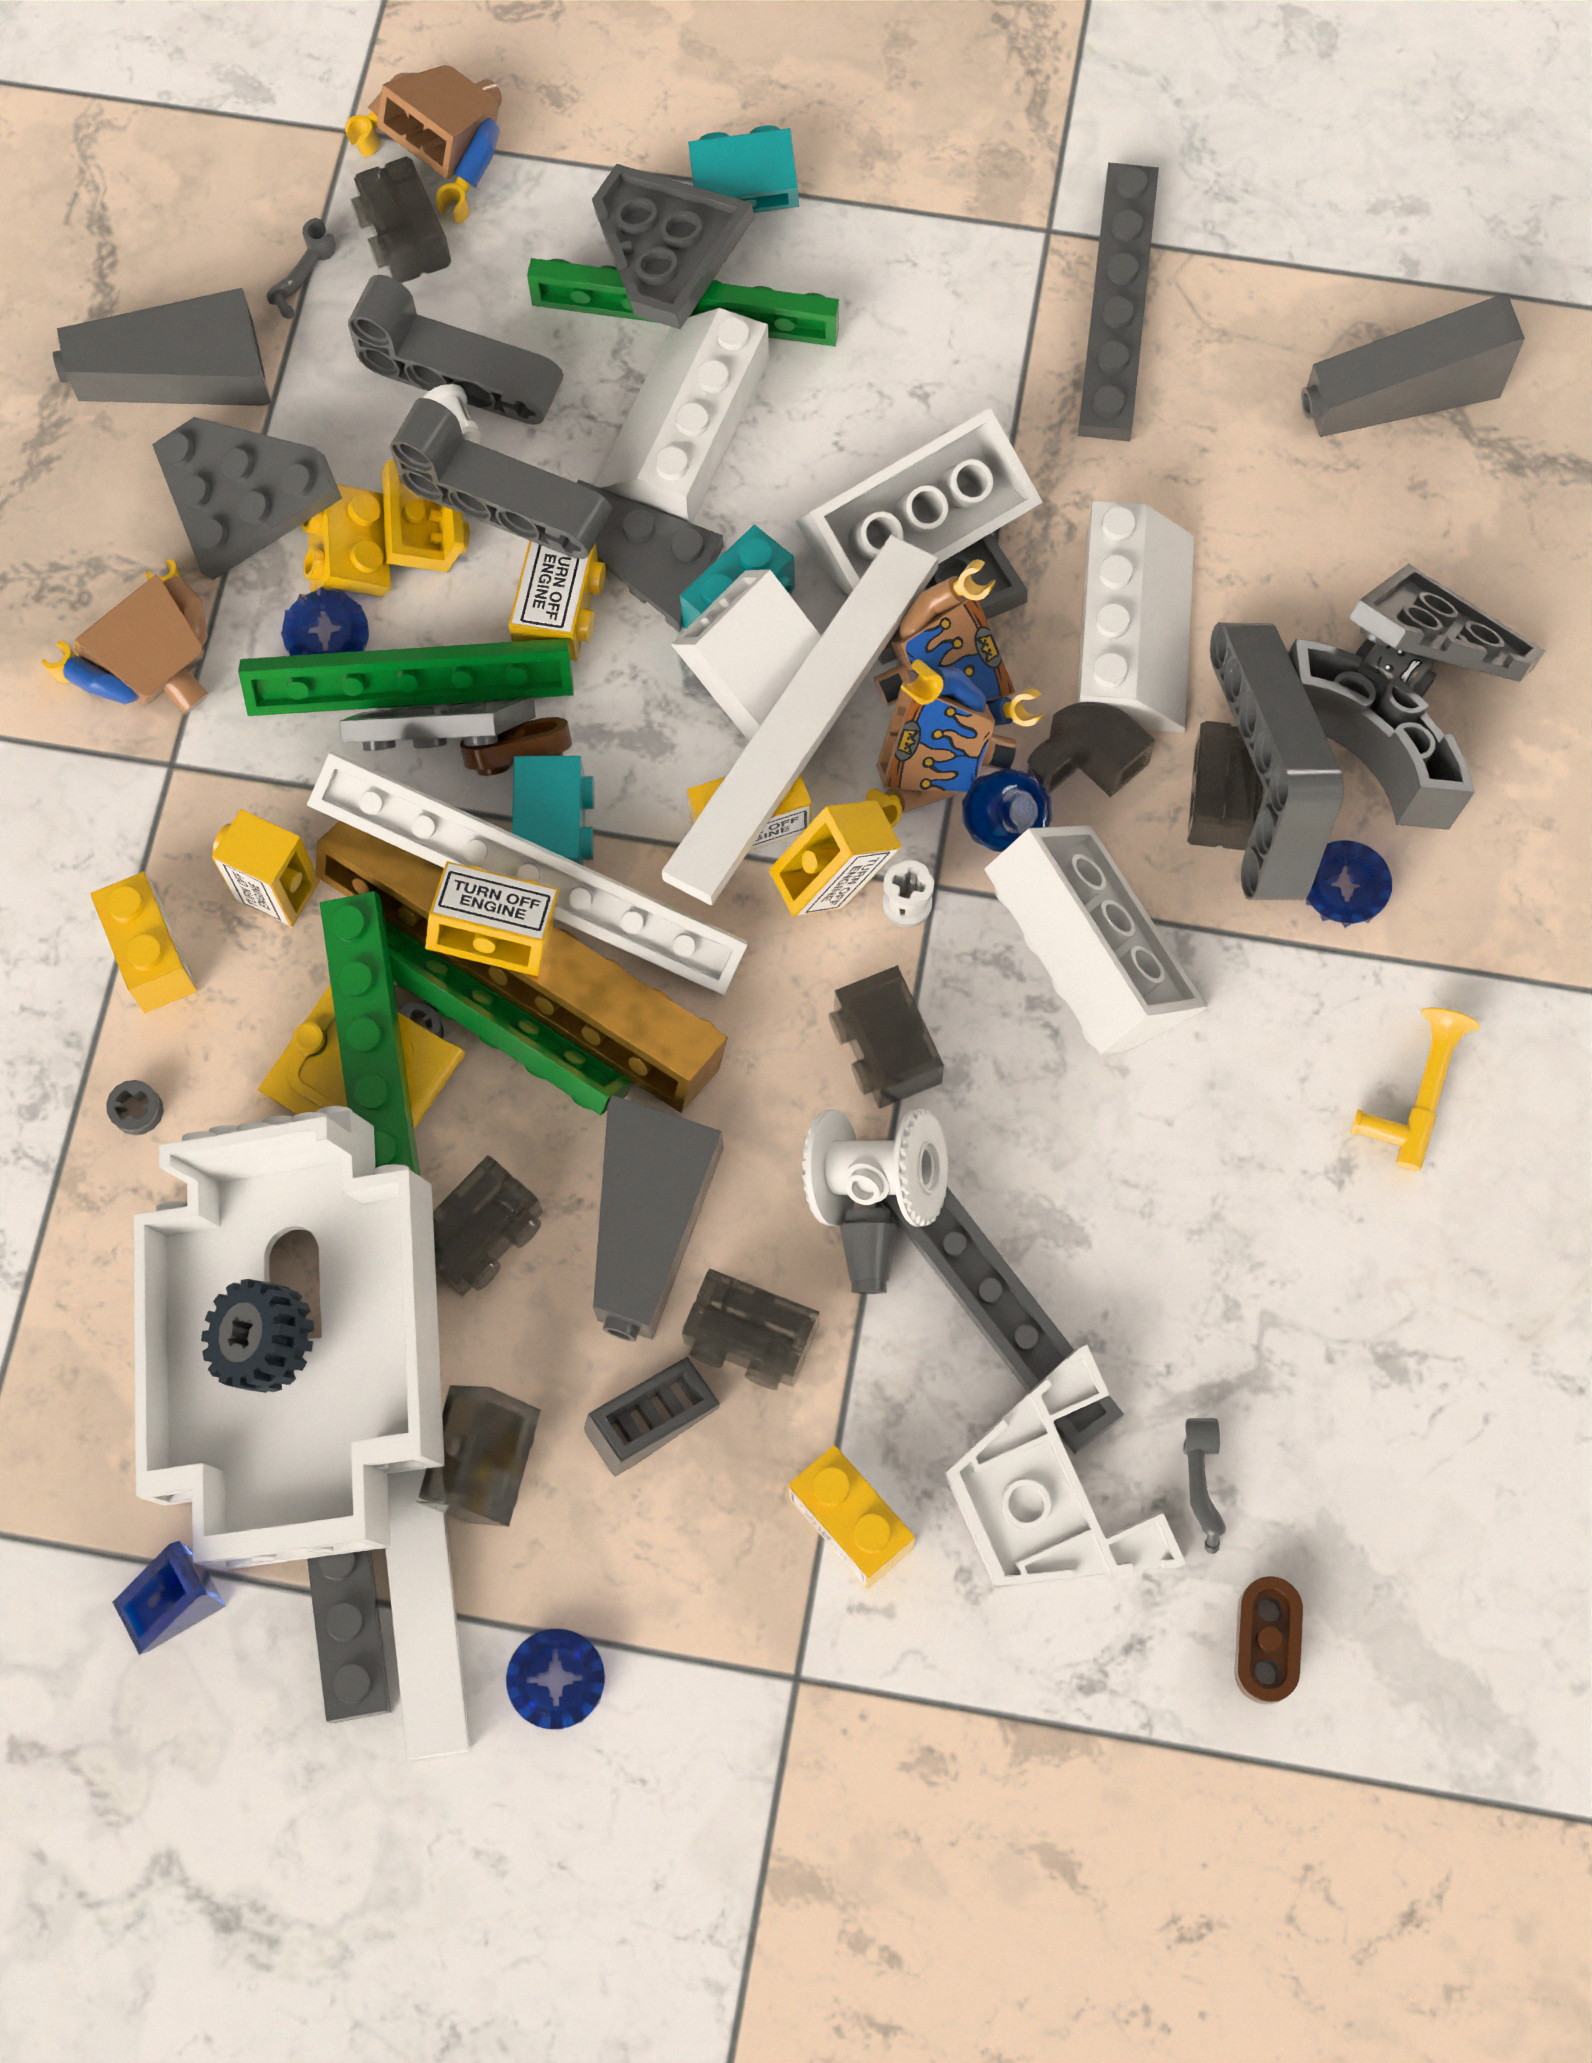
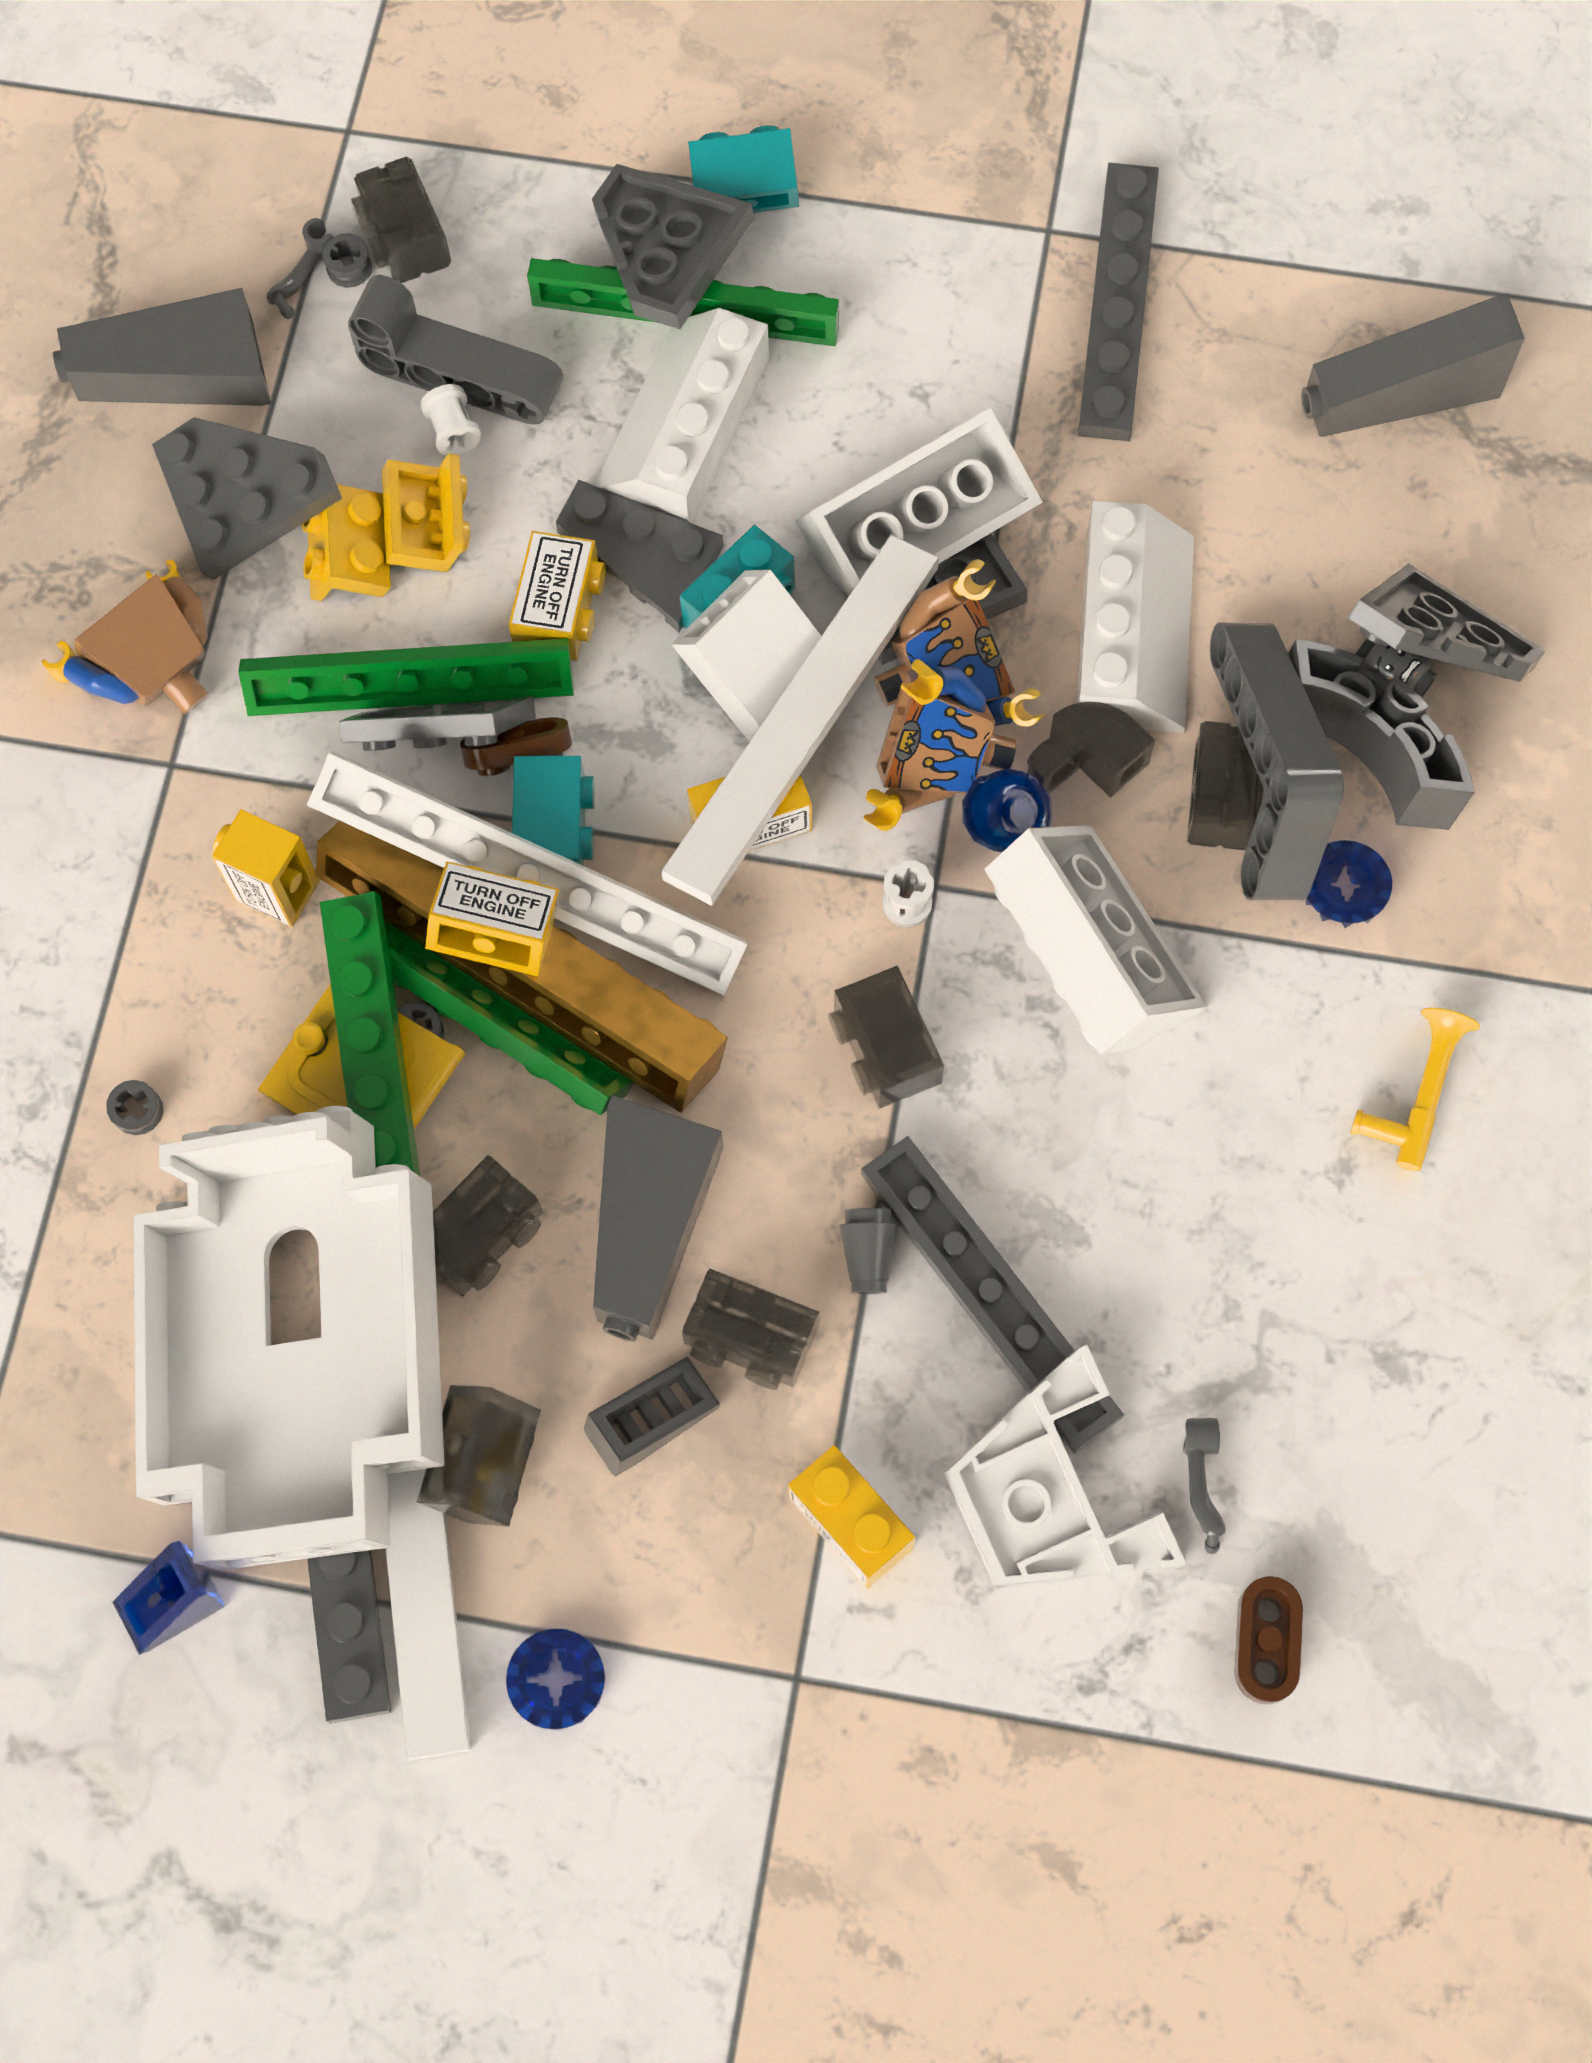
(143, 942): yellow brick -> none
(257, 1336): black wheel -> none
(341, 611): clear blue gear -> none
(342, 246): none -> dark grey bush
(441, 122): medium nougat torso -> none
(494, 487): dark grey beam -> none
(834, 857): yellow brick -> none
(850, 1171): white hose -> none

